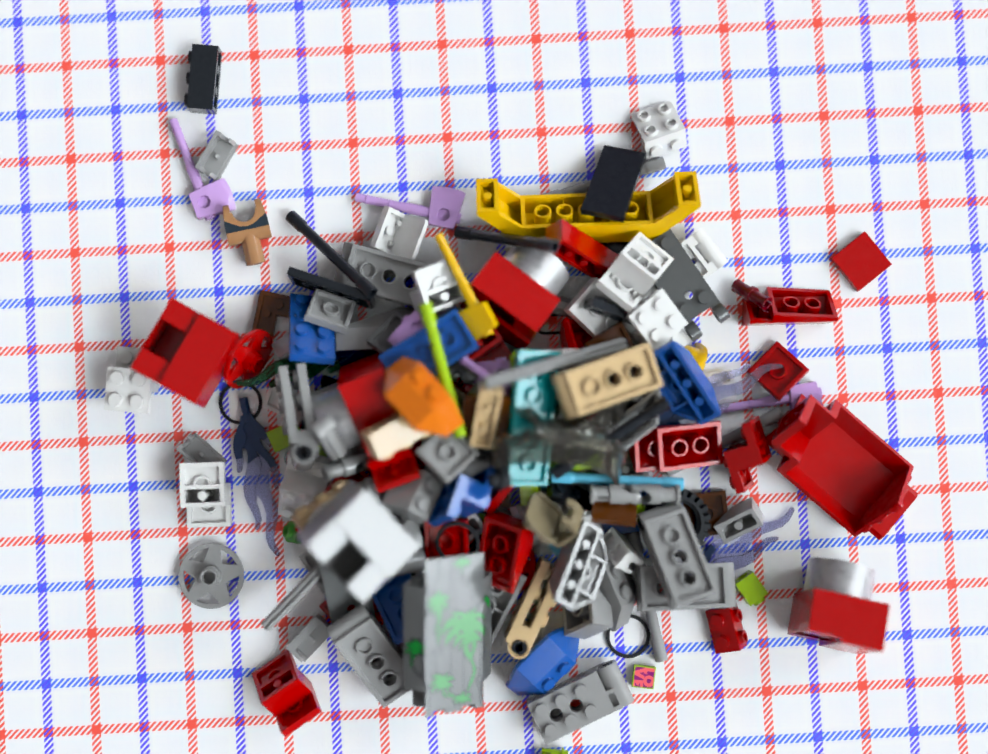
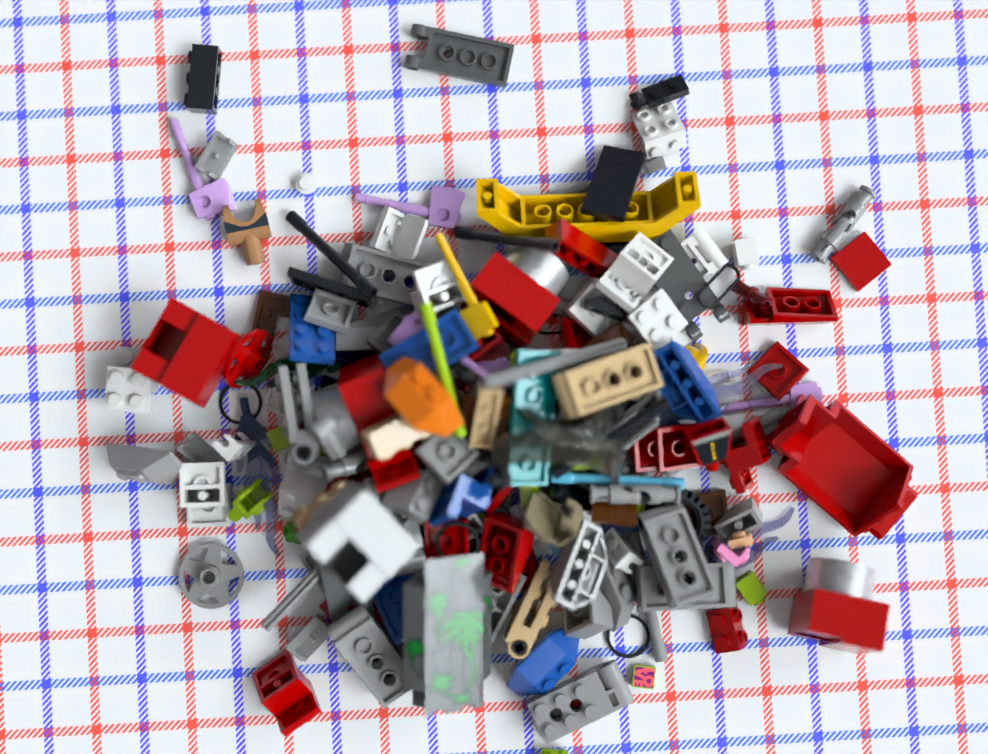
(143, 464): none -> light grey wedge
(233, 449): none -> white hinge
(249, 501): none -> lime hinge
(306, 183): none -> white plate
(471, 57): none -> dark grey hinge
(660, 93): none -> black plate
(709, 442): none -> torso
(726, 291): none -> black piece
(735, 556): none -> bright pink bracket
(740, 539): none -> light nougat plate
(745, 253): none -> white brick
(833, 236): none -> light grey piece

